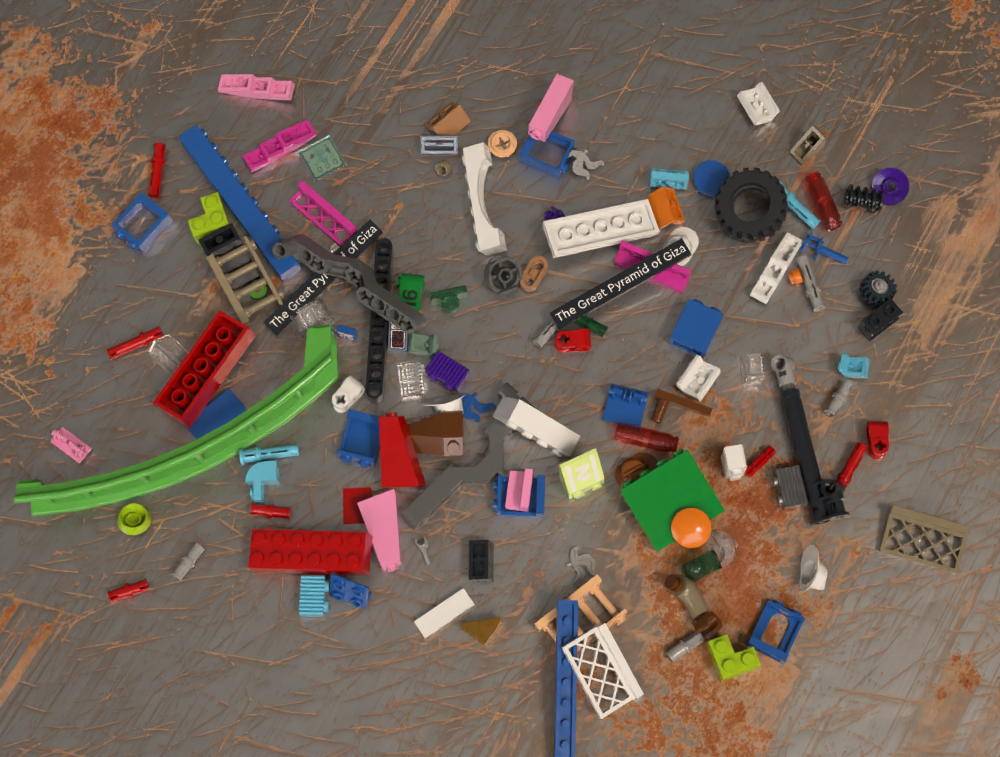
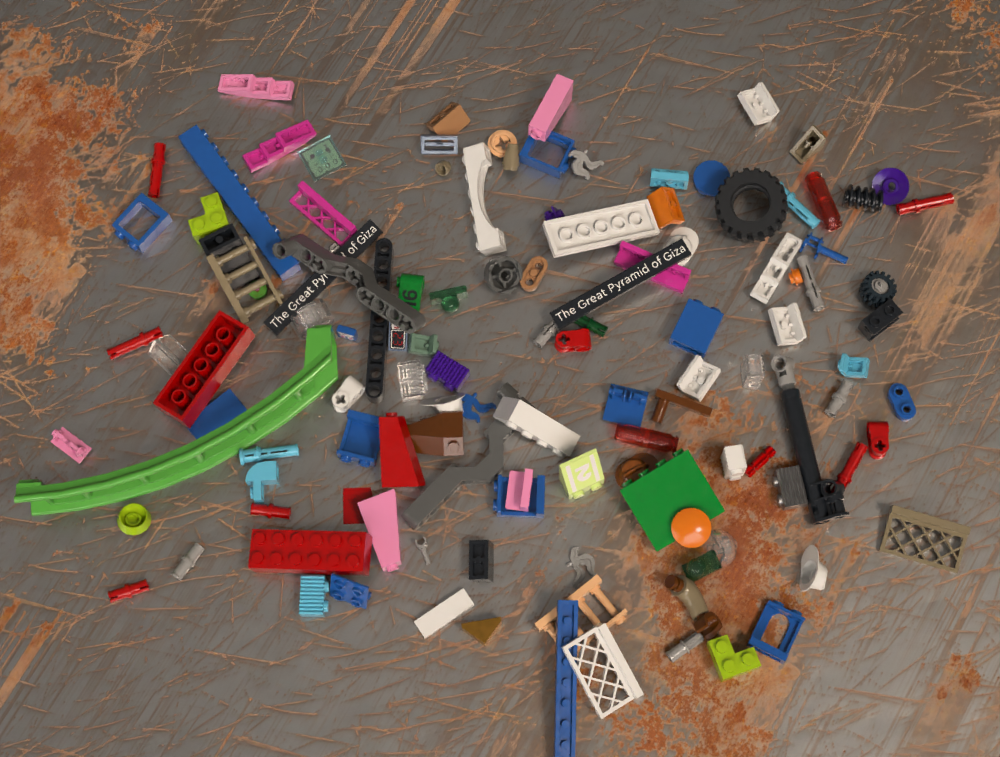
(511, 157): none -> dark tan cone
(787, 324): none -> white bracket
(900, 401): none -> blue plate
(918, 205): none -> red pin

